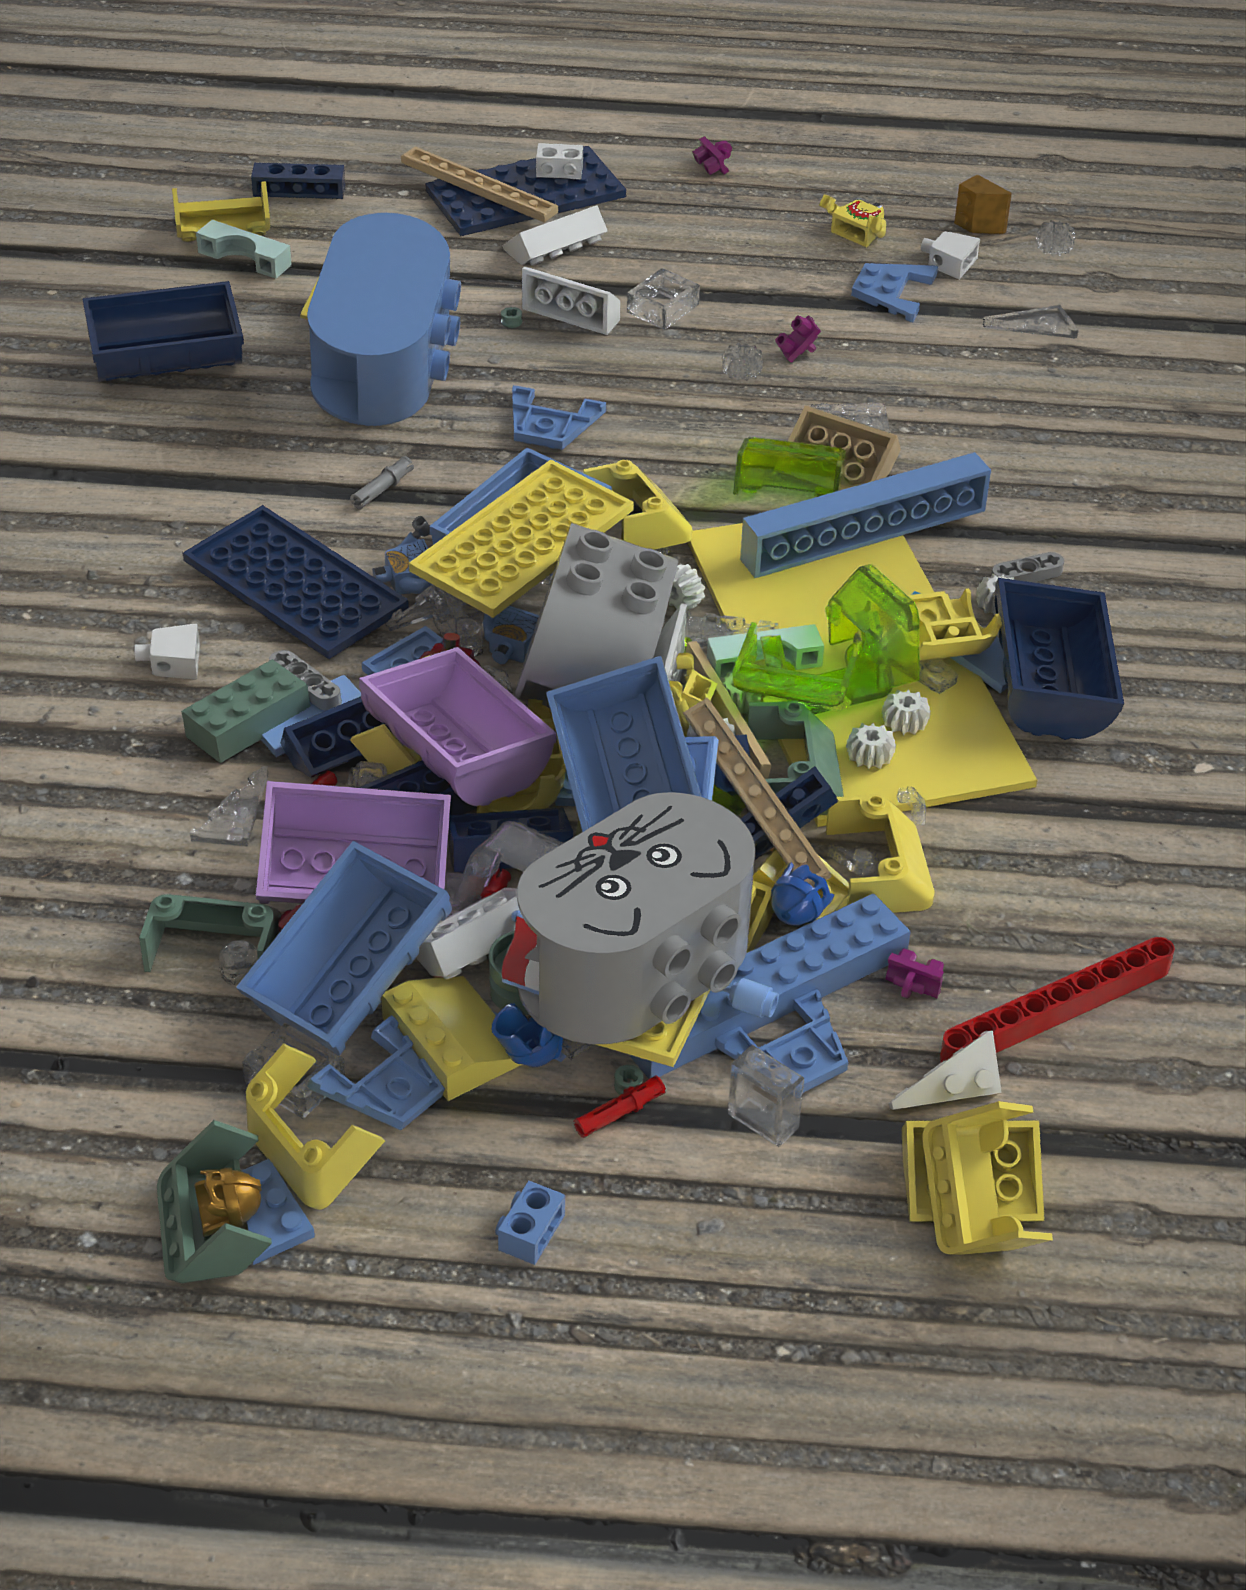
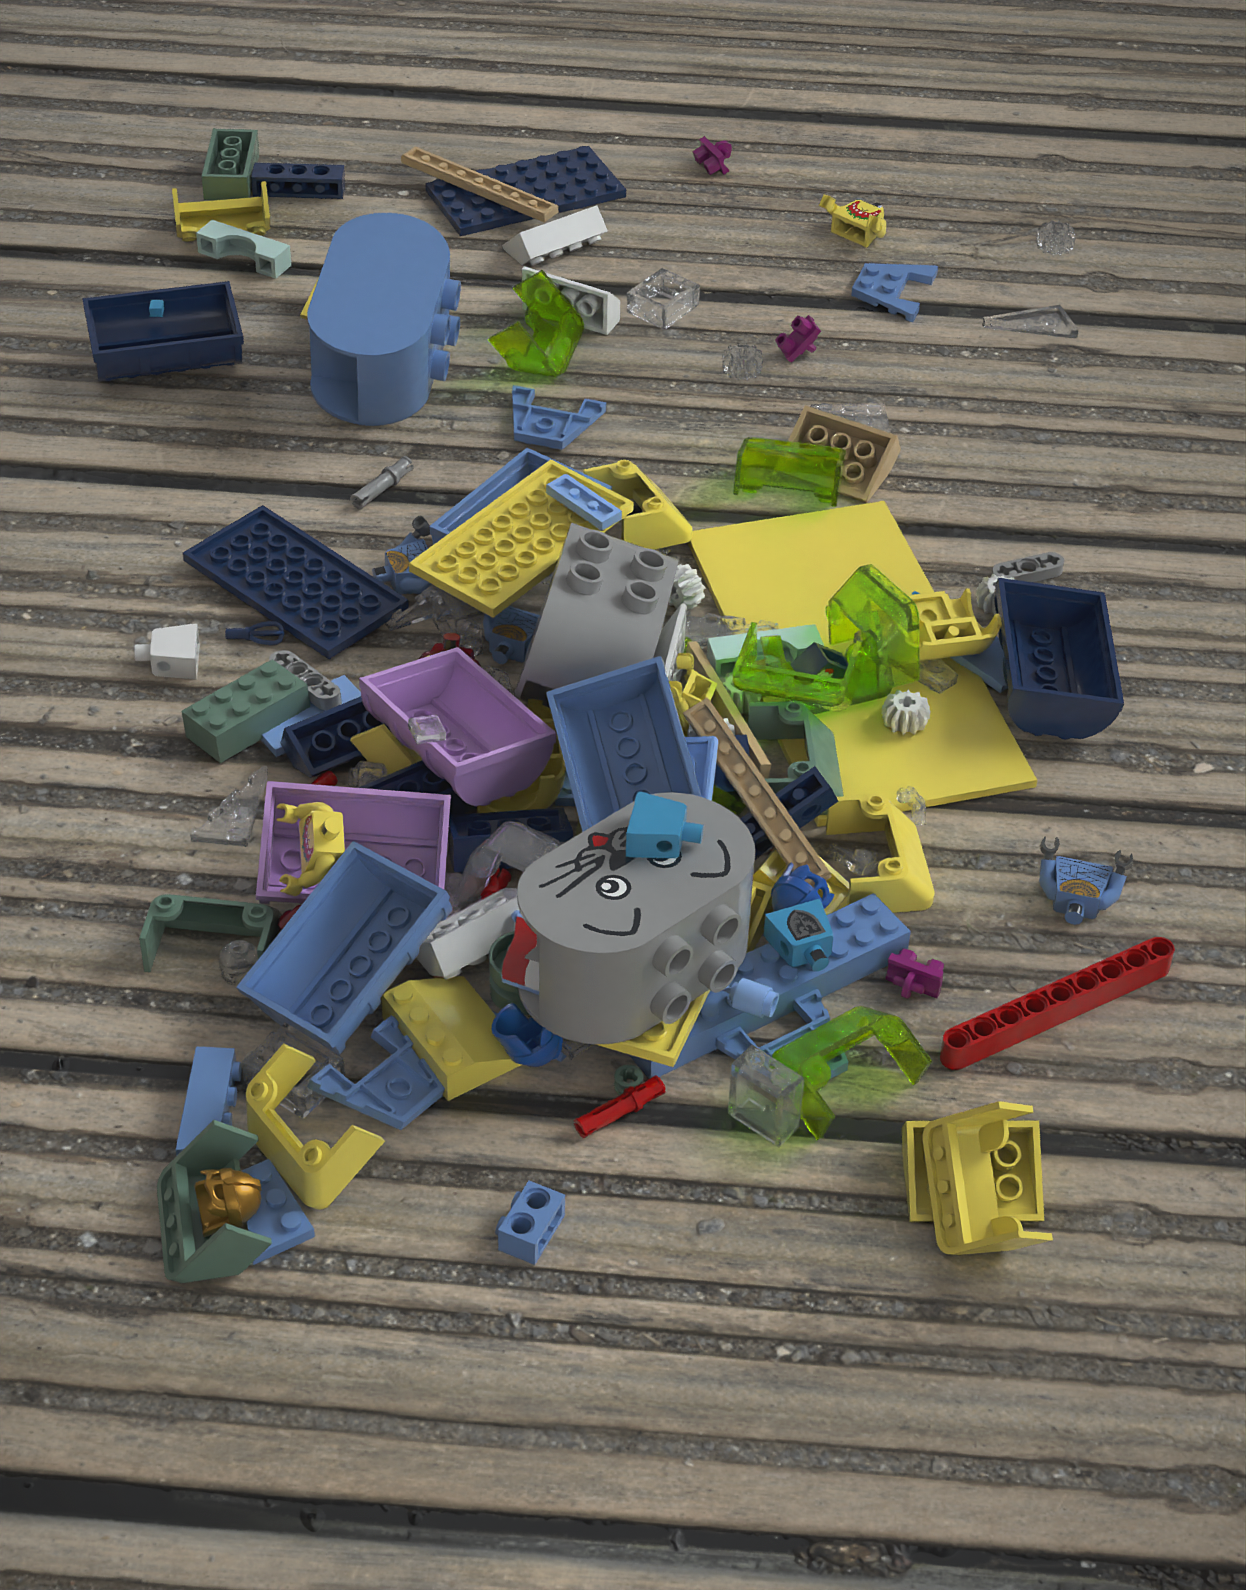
(156, 308): none -> dark azure piece
(209, 1092): none -> medium blue brick
(230, 164): none -> sand green brick
(248, 633): none -> dark blue piece
(320, 842): none -> light yellow torso
(403, 651): medium blue wing -> none
(426, 729): none -> clear tile
(511, 317): sand green bush -> none
(555, 329): none -> clear neon green windscreen
(559, 161): white brick -> none
(584, 502): none -> light blue plate
(659, 828): none -> dark azure torso
(801, 934): none -> dark azure torso
(811, 1052): none -> clear neon green windscreen
(821, 661): none -> slope
(864, 514): medium blue brick -> none
(871, 745): white gear -> none
(952, 252): white torso -> none
(966, 1074): white wing -> none
(982, 206): pearl gold slope -> none
(1080, 886): none -> medium blue torso

